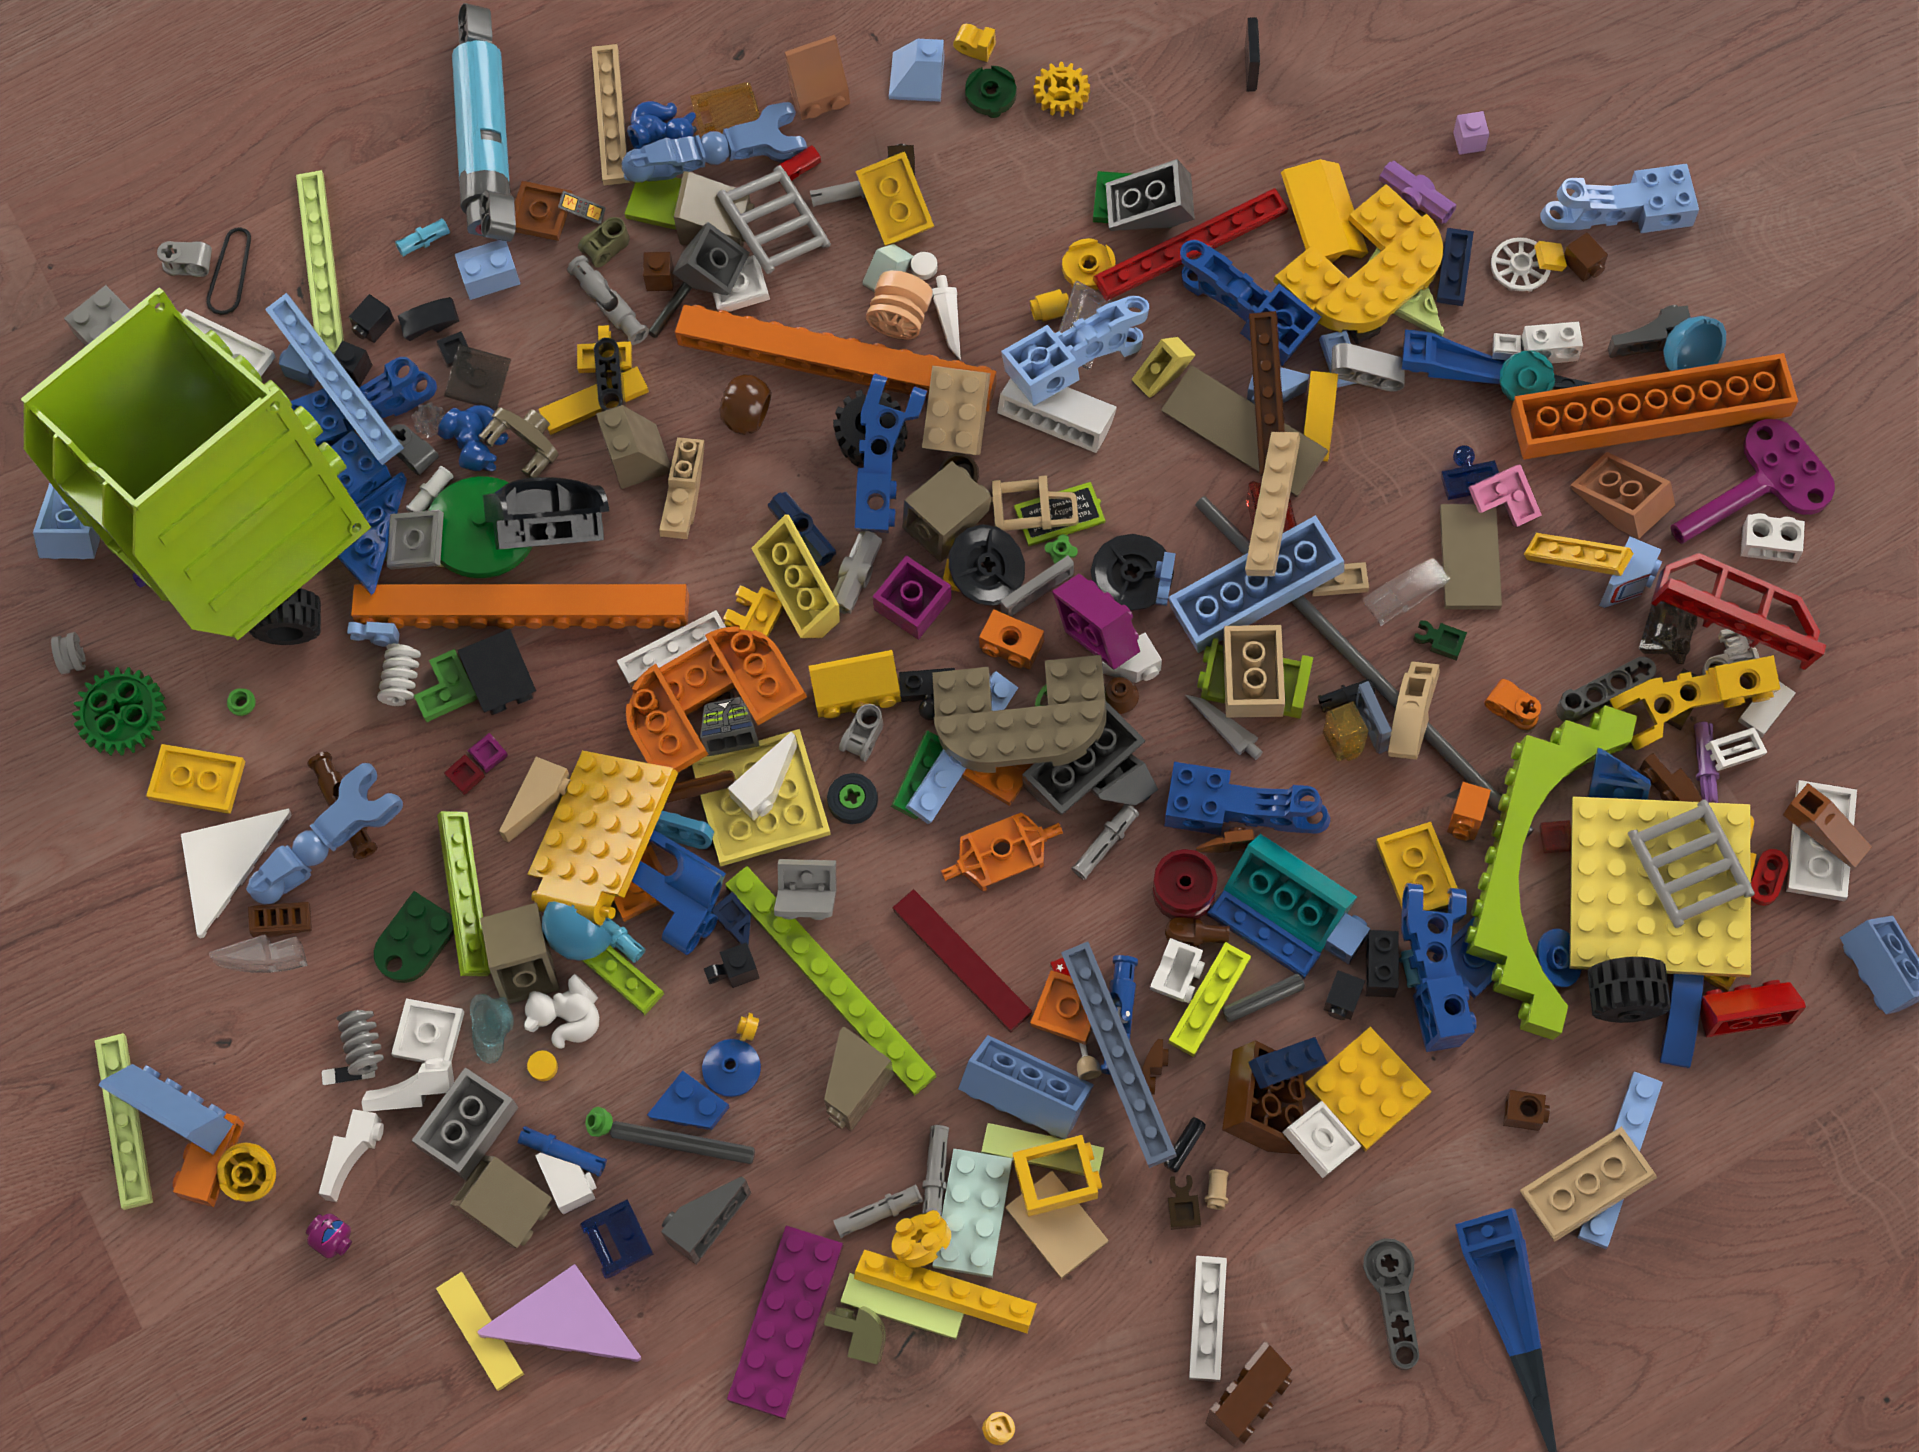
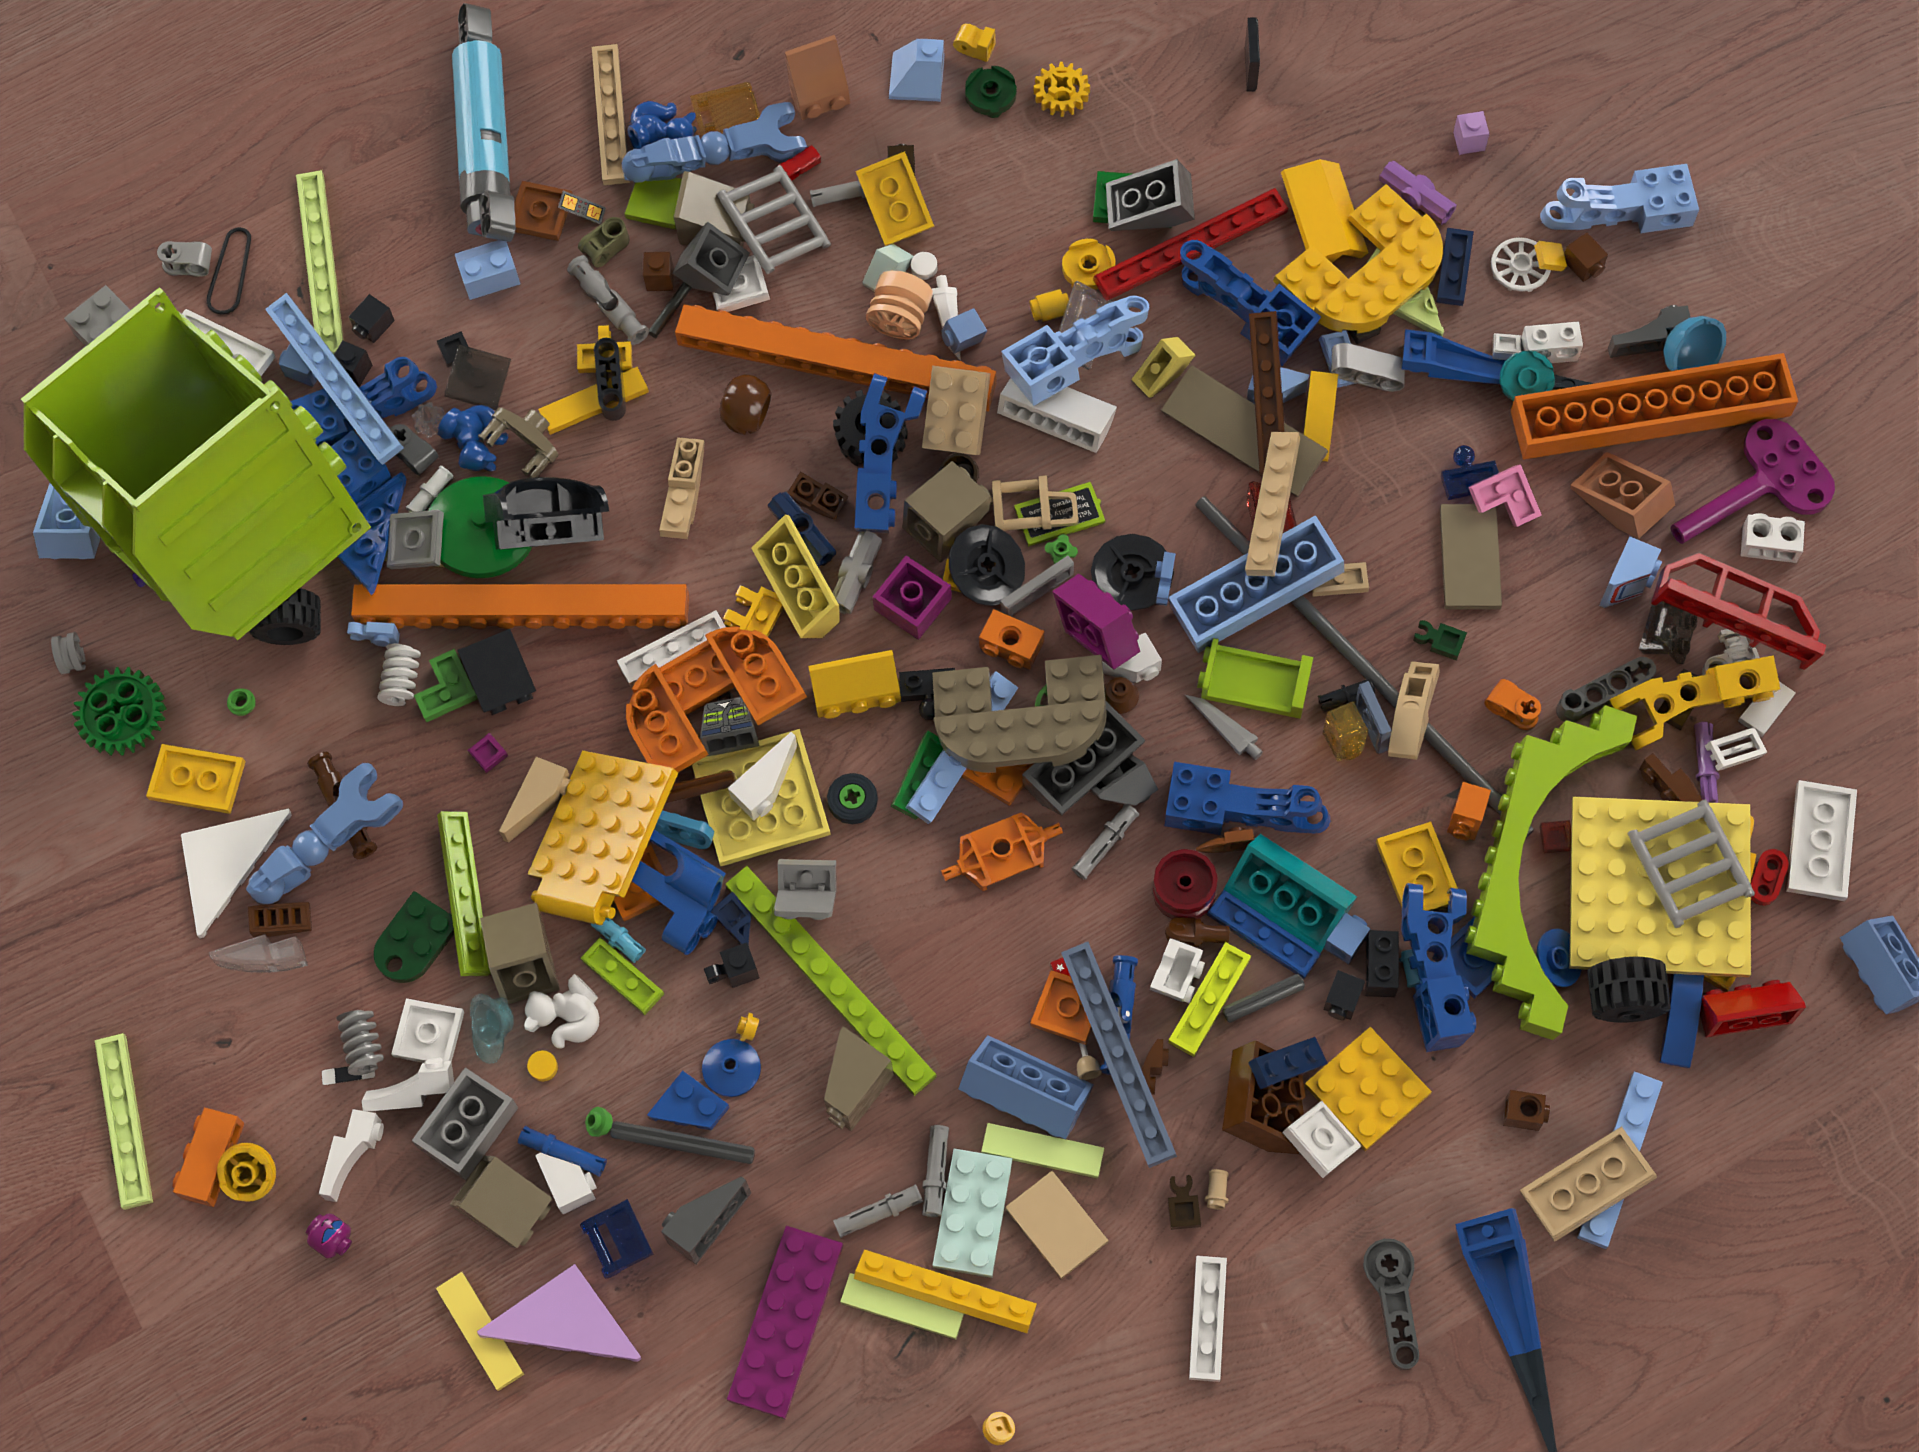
(169, 1106): medium blue slope -> none
(422, 237): medium azure pin -> none
(429, 316): black slope -> none
(464, 774): dark red plate -> none
(572, 933): dark azure cylinder -> none
(633, 446): dark tan slope -> none
(817, 497): none -> reddish brown slope
(861, 737): light grey piece -> none
(867, 1330): olive brick -> none
(933, 1234): yellow plate -> none
(962, 960): dark red tile -> none
(963, 331): none -> medium blue brick
(1036, 1206): yellow window -> none
(1185, 1143): black axle -> none
(1249, 1395): reddish brown wedge -> none
(1253, 671): tan brick -> none
(1405, 591): clear slope -> none
(1578, 554): yellow tile -> none
(1616, 779): blue wing -> none
(1827, 825): dark orange slope -> none

